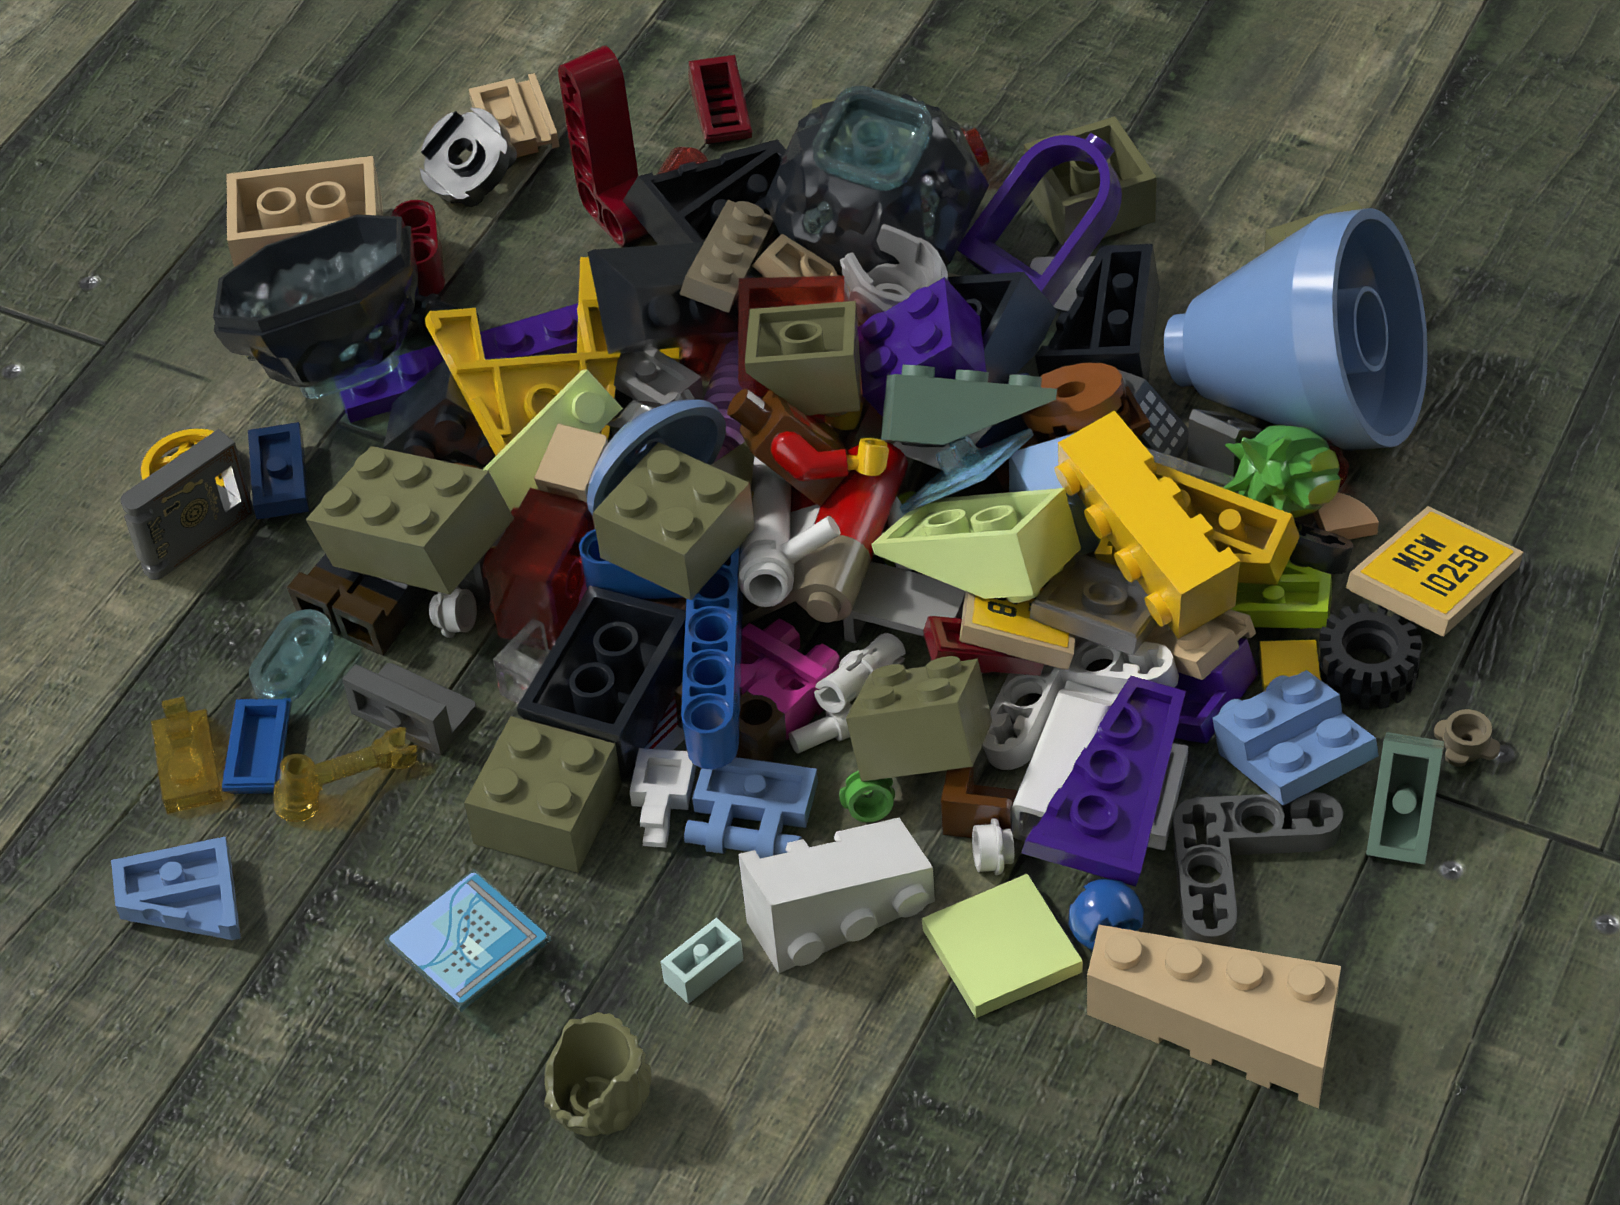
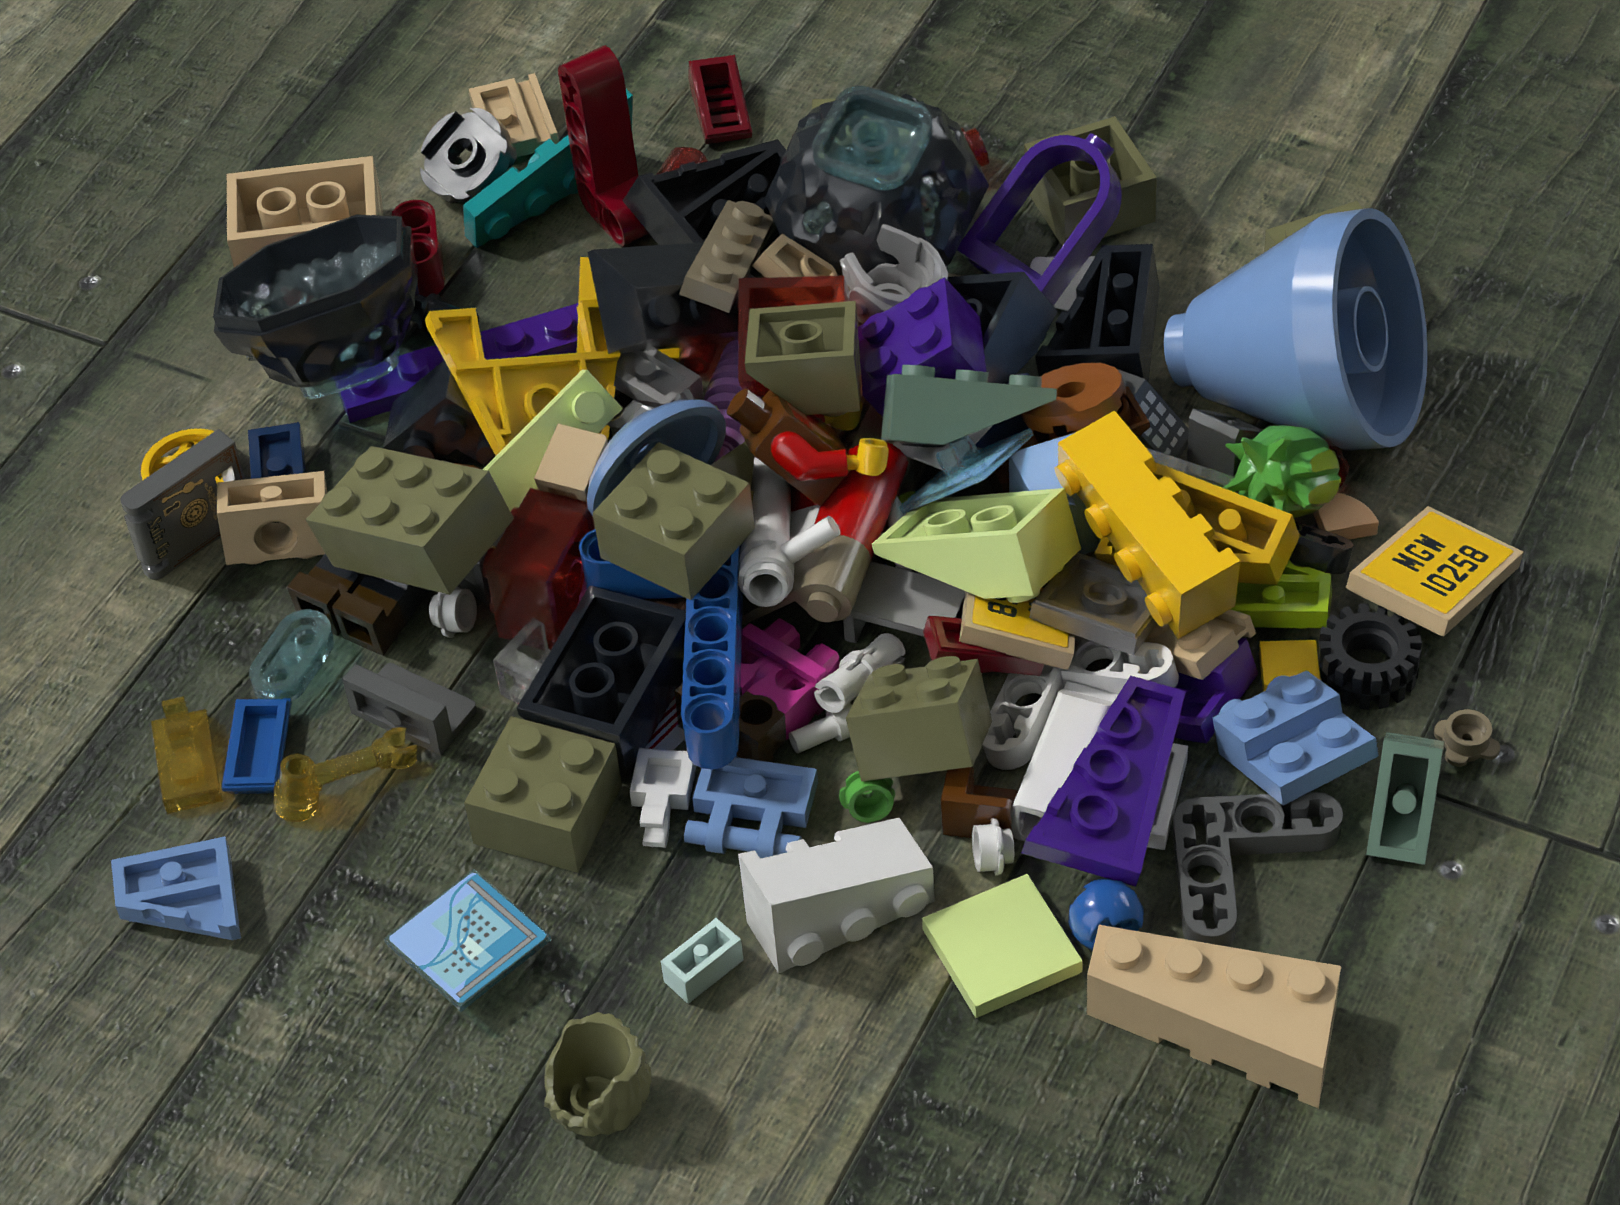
(251, 506): none -> tan brick
(524, 193): none -> teal wing

